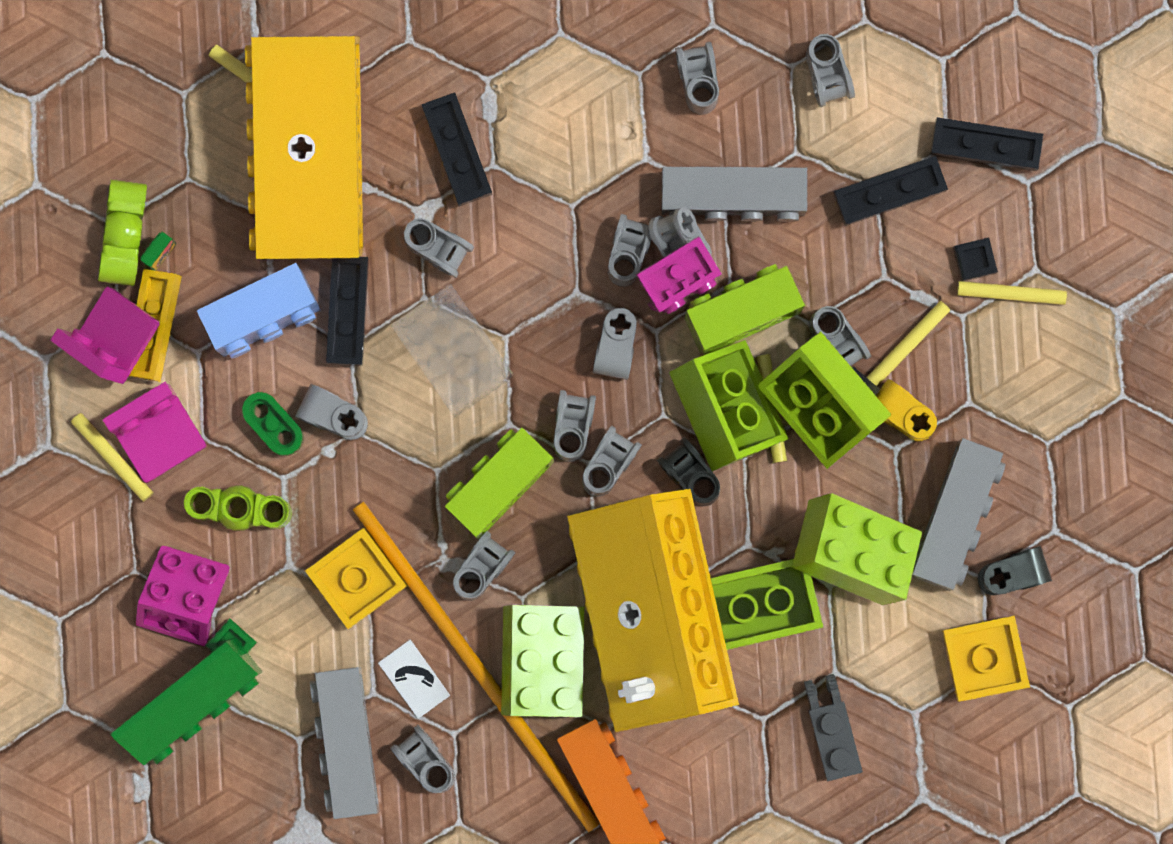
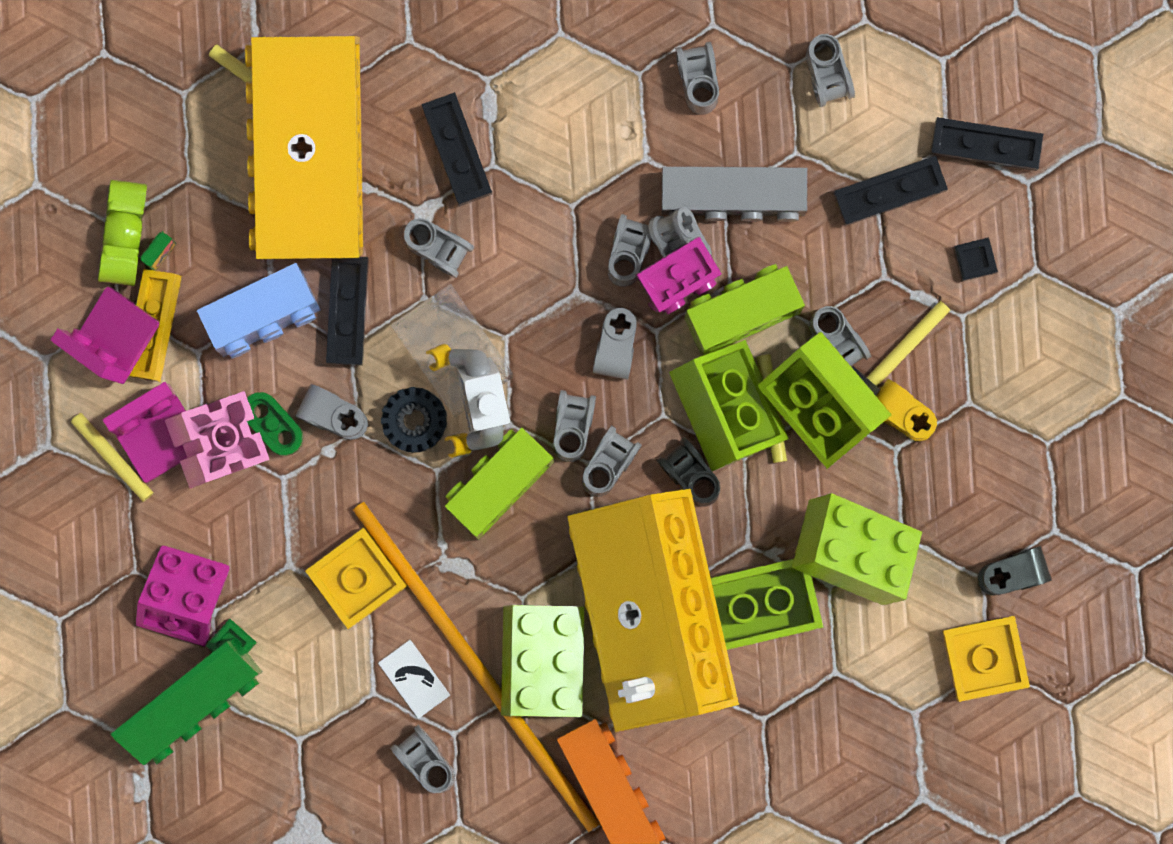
(198, 433): none -> bright pink brick
(220, 505): lime piece -> none
(346, 743): light grey brick -> none
(404, 403): none -> black bush
(481, 397): none -> torso
(483, 565): light grey piece -> none
(833, 732): dark grey hinge -> none
(957, 514): light grey brick -> none
(1011, 293): light yellow bar -> none

